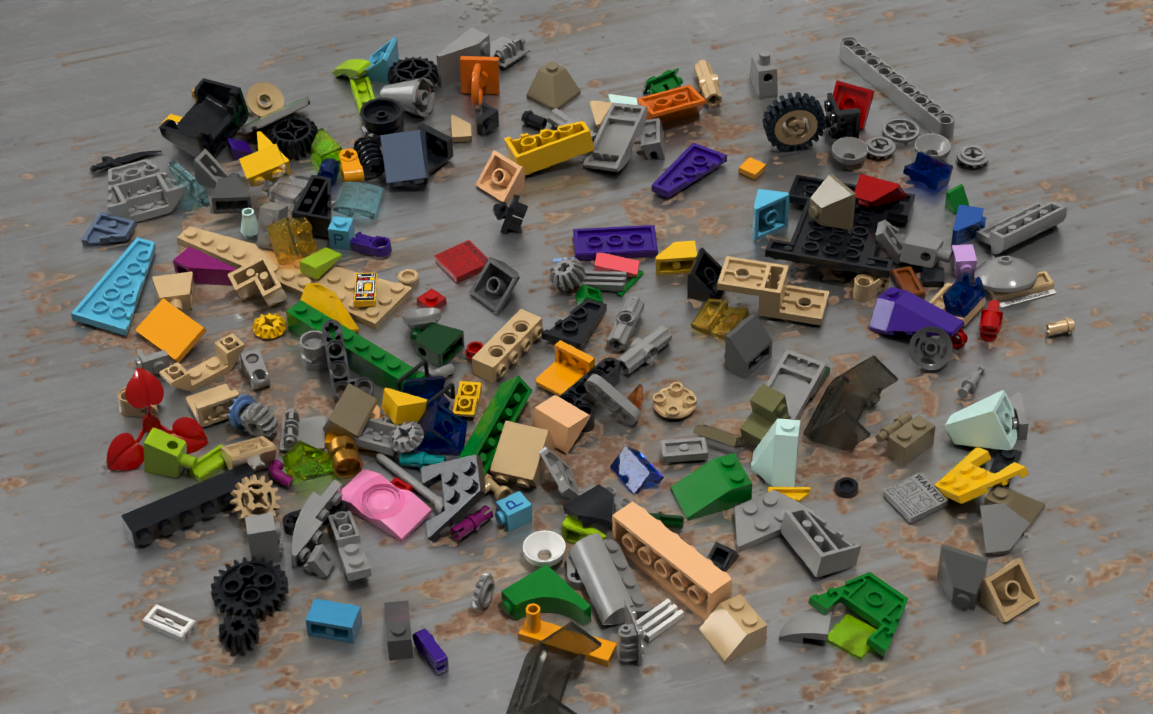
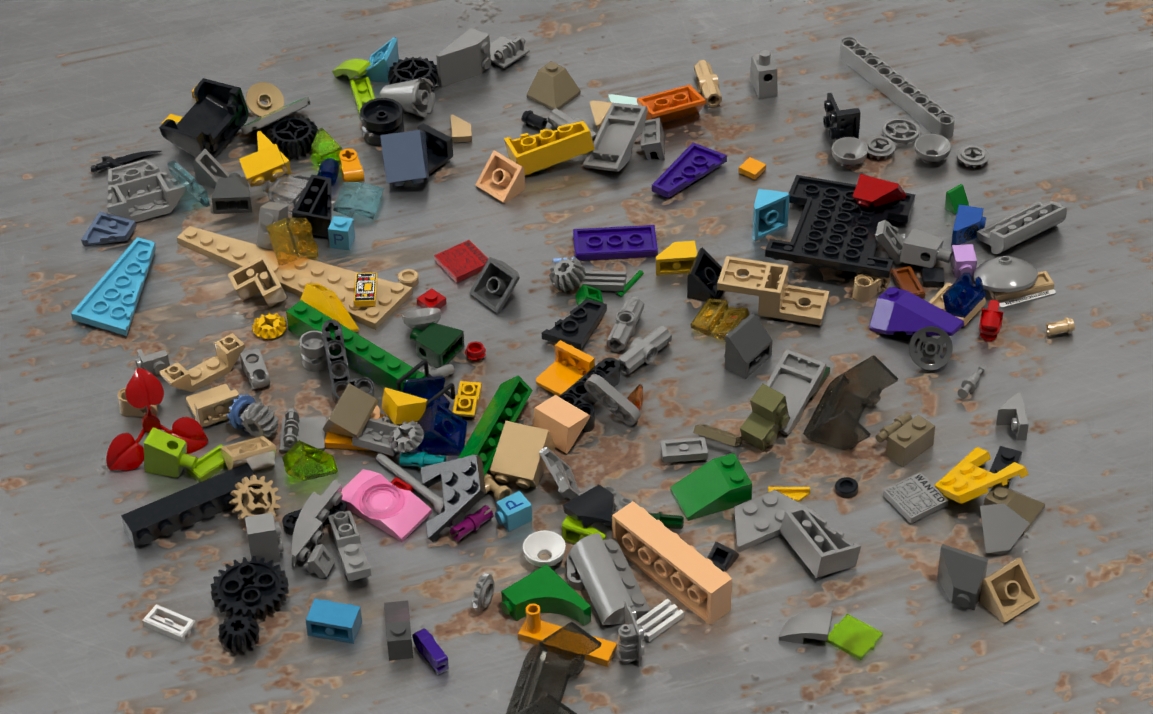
(171, 330): light orange tile -> none
(176, 289): tan torso -> none
(204, 267): magenta slope -> none
(238, 148): dark purple slope -> none
(249, 224): light aqua cone -> none
(278, 475): magenta arm -> none
(319, 262): lime slope -> none
(345, 457): pearl gold wheel -> none
(369, 156): black piece -> none
(369, 245): dark purple piece -> none
(479, 77): orange tile -> none
(488, 120): black bracket -> none
(507, 346): tan brick -> none
(516, 208): black hips -> none
(609, 262): coral slope -> none
(635, 469): clear blue panel -> none
(668, 78): green hinge -> none
(674, 401): tan dish -> none
(734, 629): tan slope -> none
(777, 454): light aqua slope -> none
(797, 131): wheel -> none
(833, 204): dark tan slope -> none
(852, 96): red tile -> none
(872, 601): green wing -> none
(929, 171): clear blue bracket -> none
(962, 338): red plate -> none
(984, 424): light aqua slope -> none

